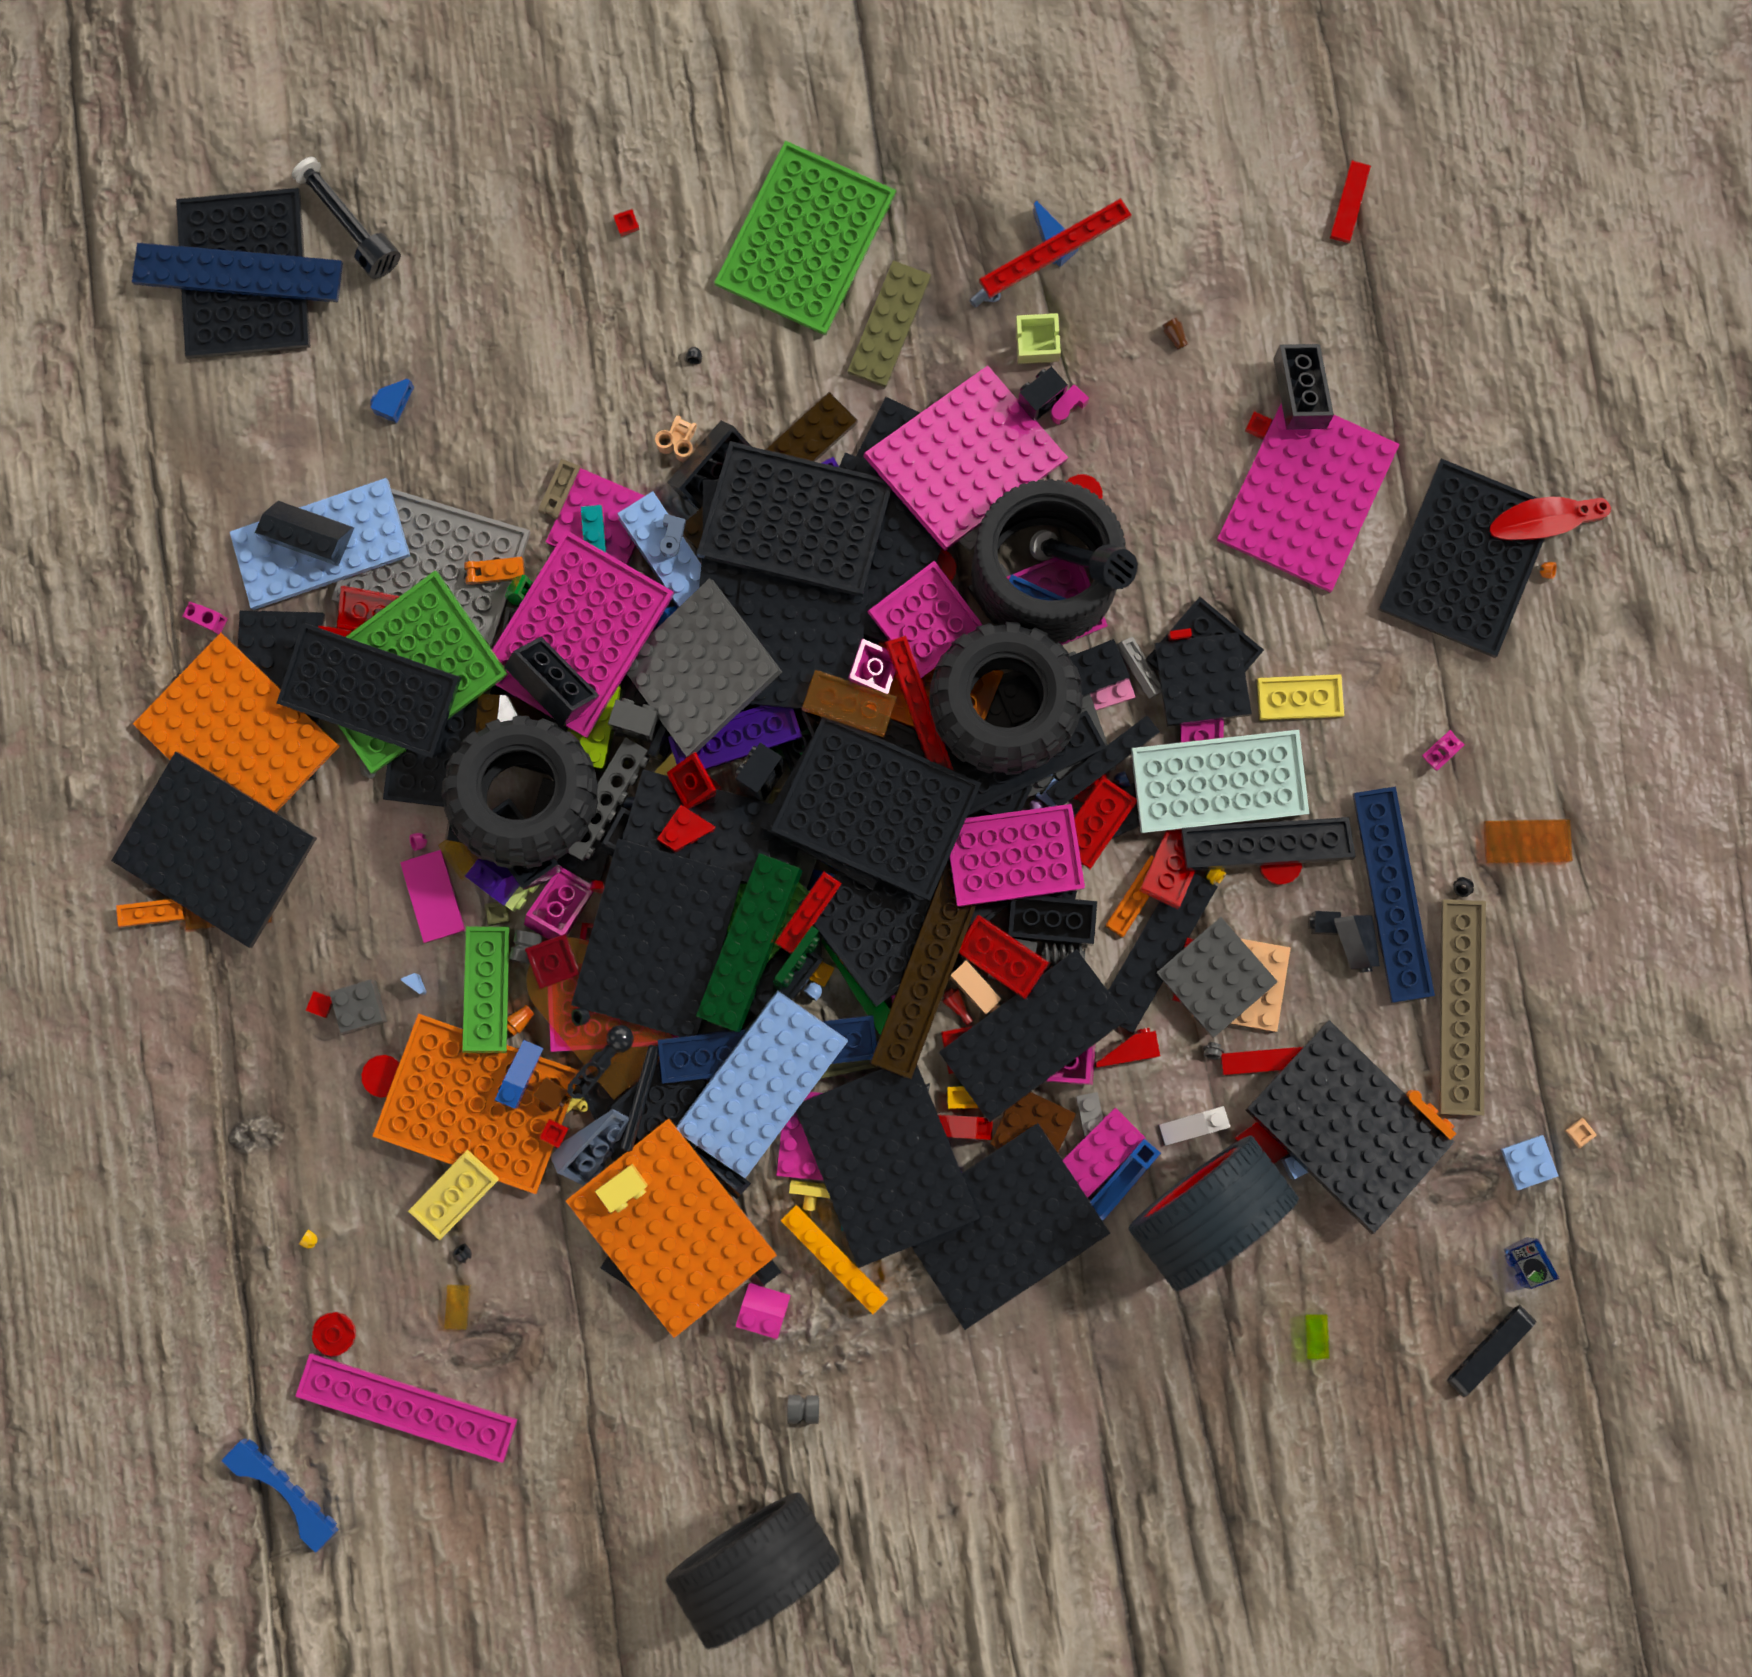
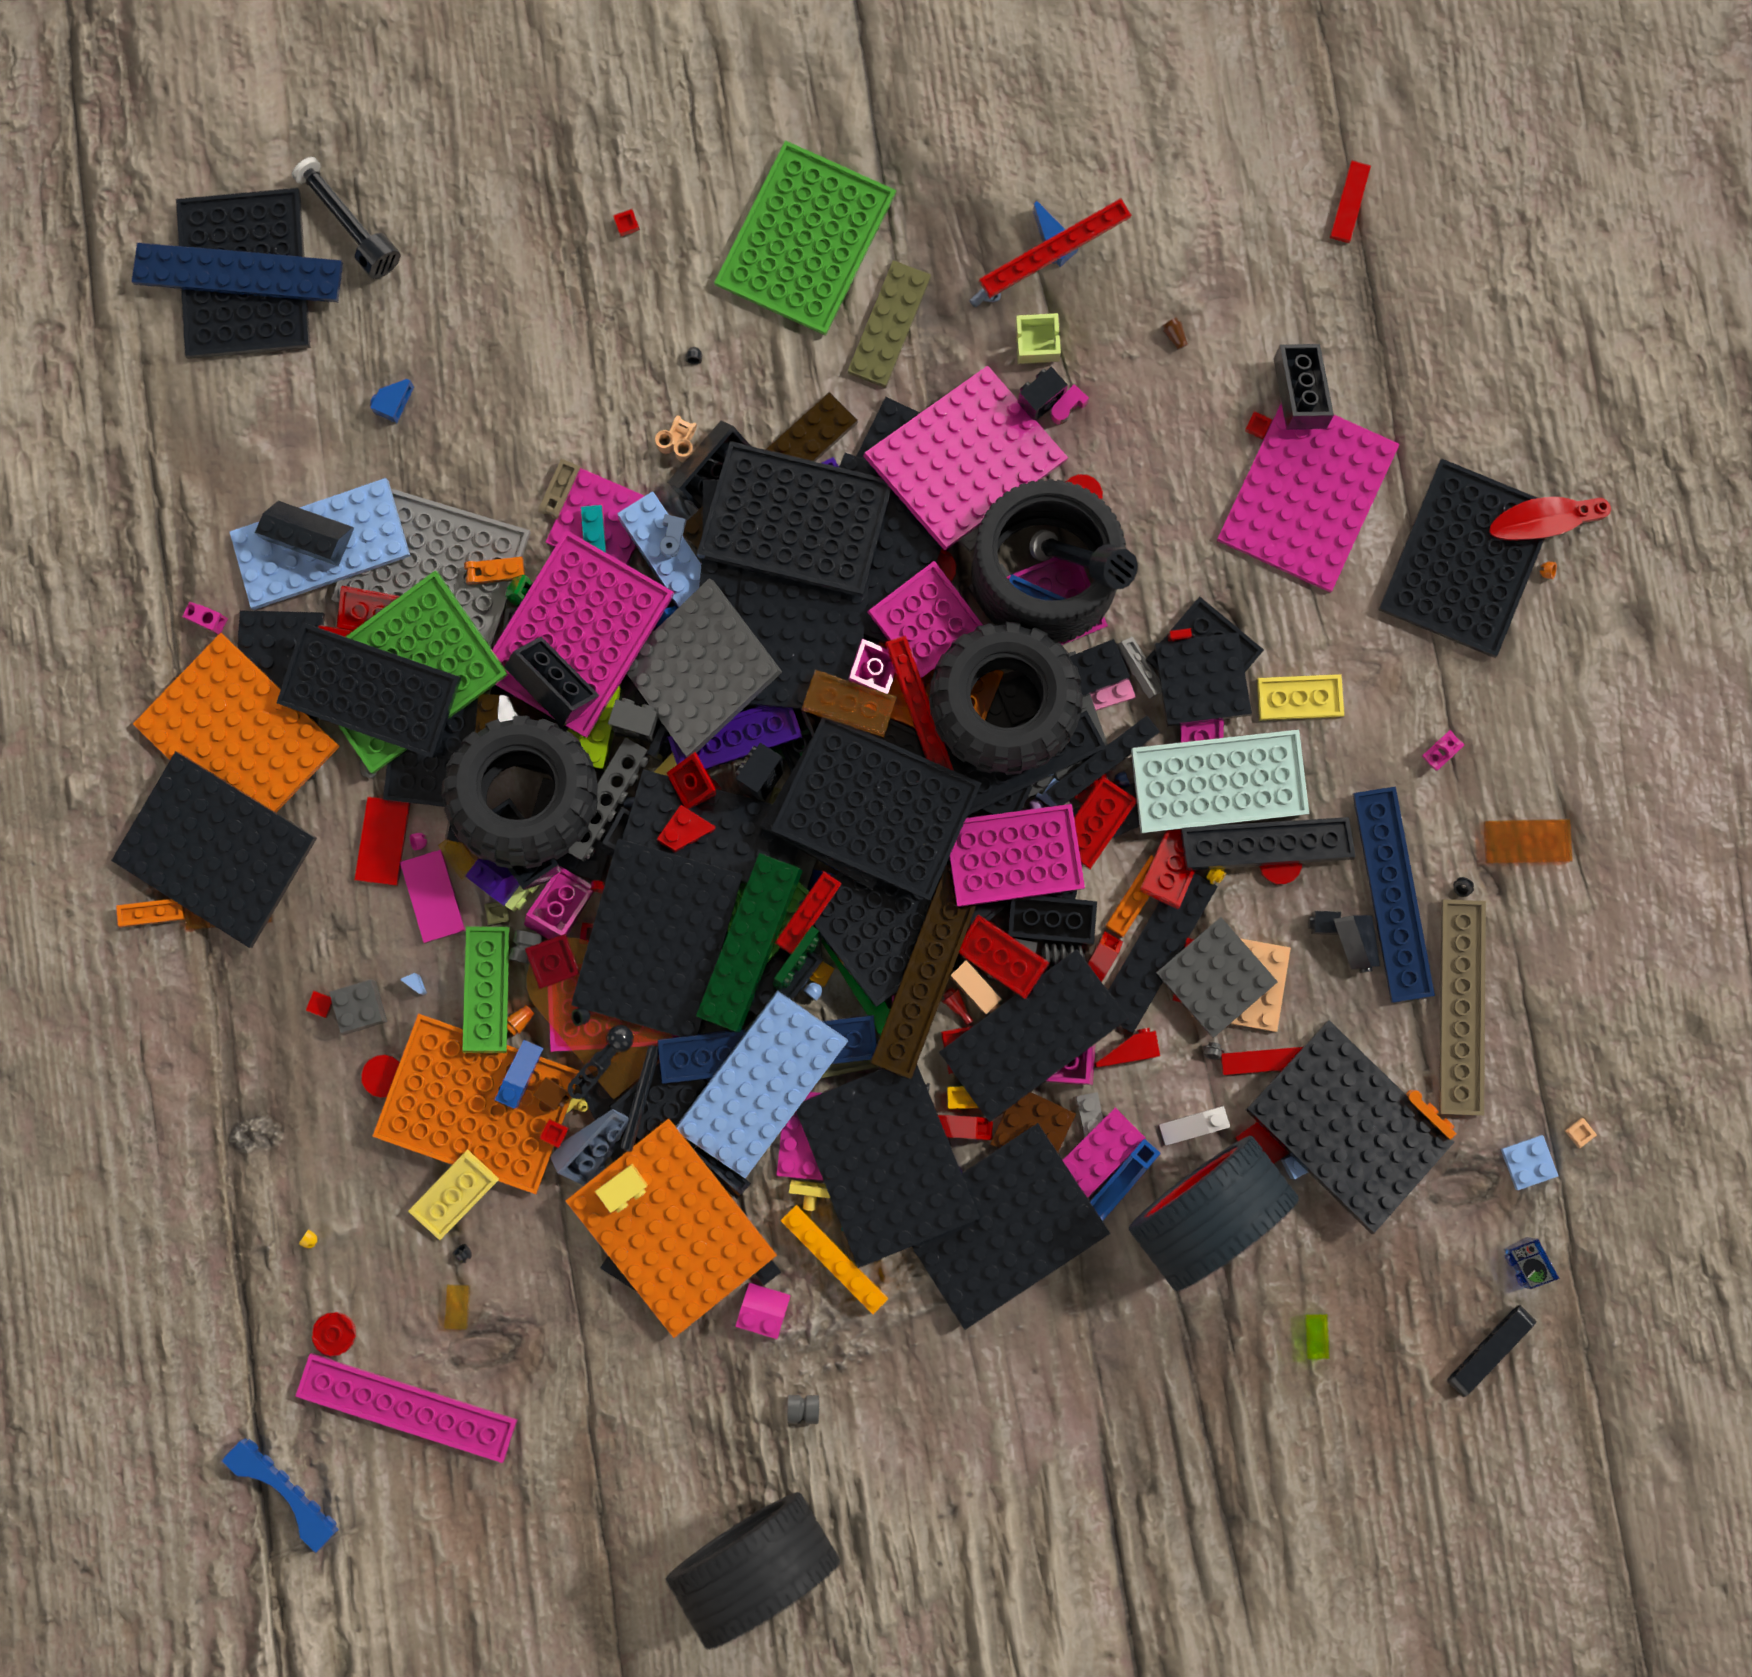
(382, 841): none -> red tile
(1104, 955): none -> red slope

